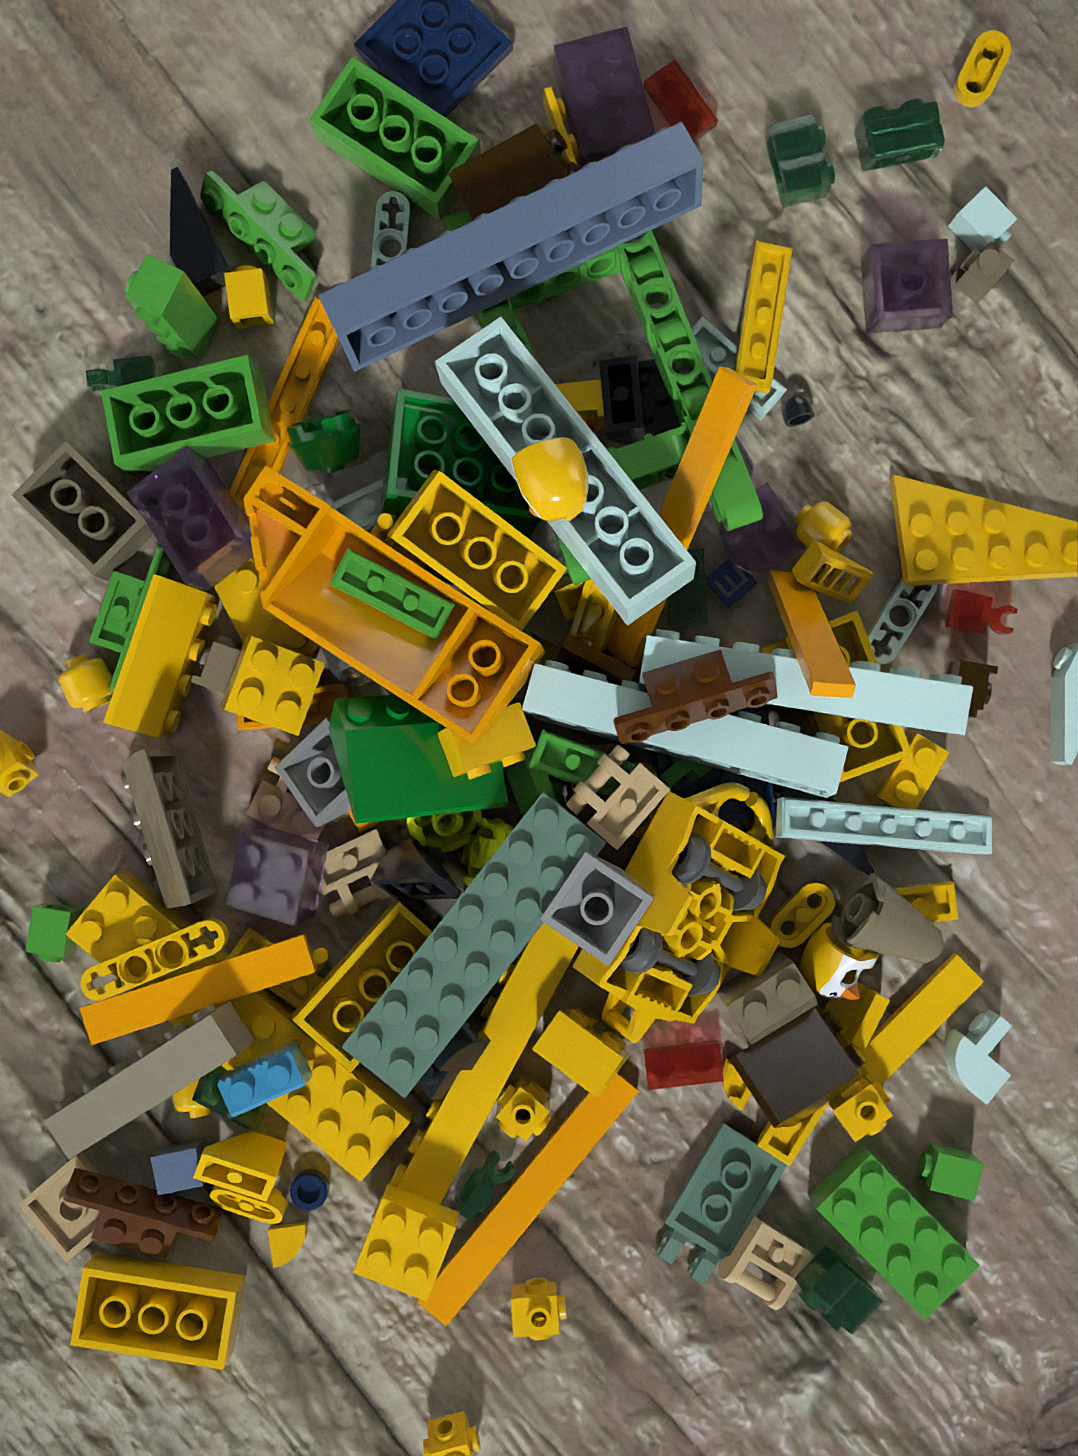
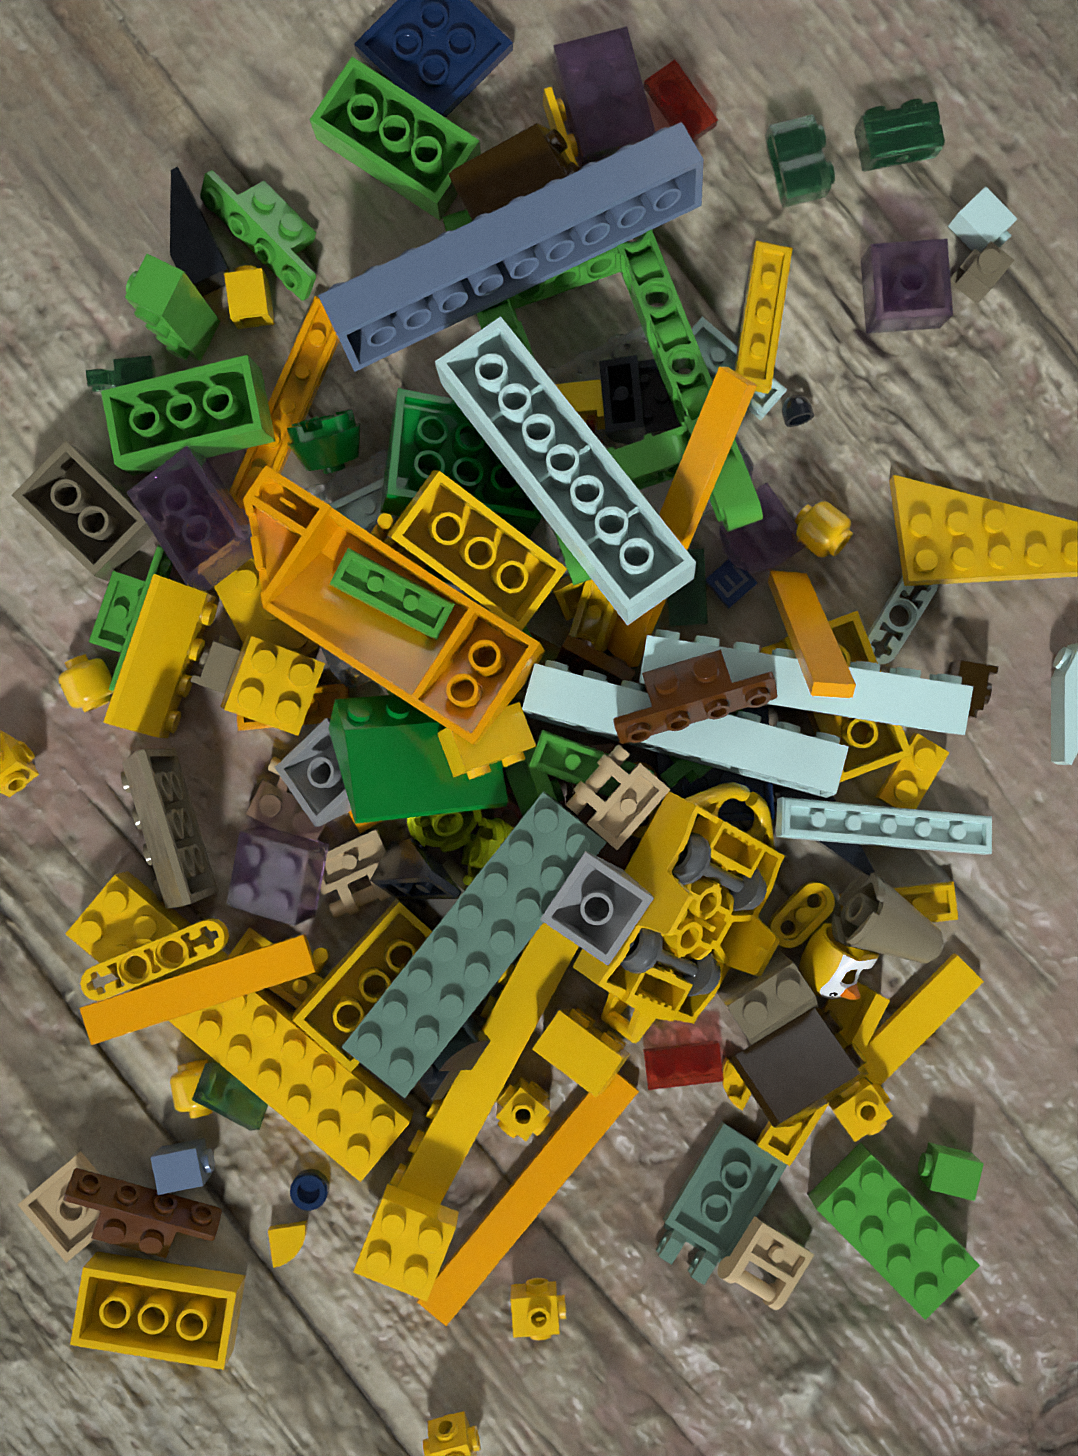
(48, 930): bright green brick -> none
(150, 1079): dark tan brick -> none
(243, 1164): yellow slope -> none
(264, 1079): dark azure brick -> none
(267, 1212): yellow plate -> none
(382, 220): light aqua beam -> none
(478, 1189): clear green plate -> none
(552, 478): yellow piece -> none
(813, 560): yellow slope -> none
(838, 1291): clear green brick -> none
(969, 1058): light aqua brick -> none
(973, 613): clear red plate -> none
(981, 71): yellow plate -> none

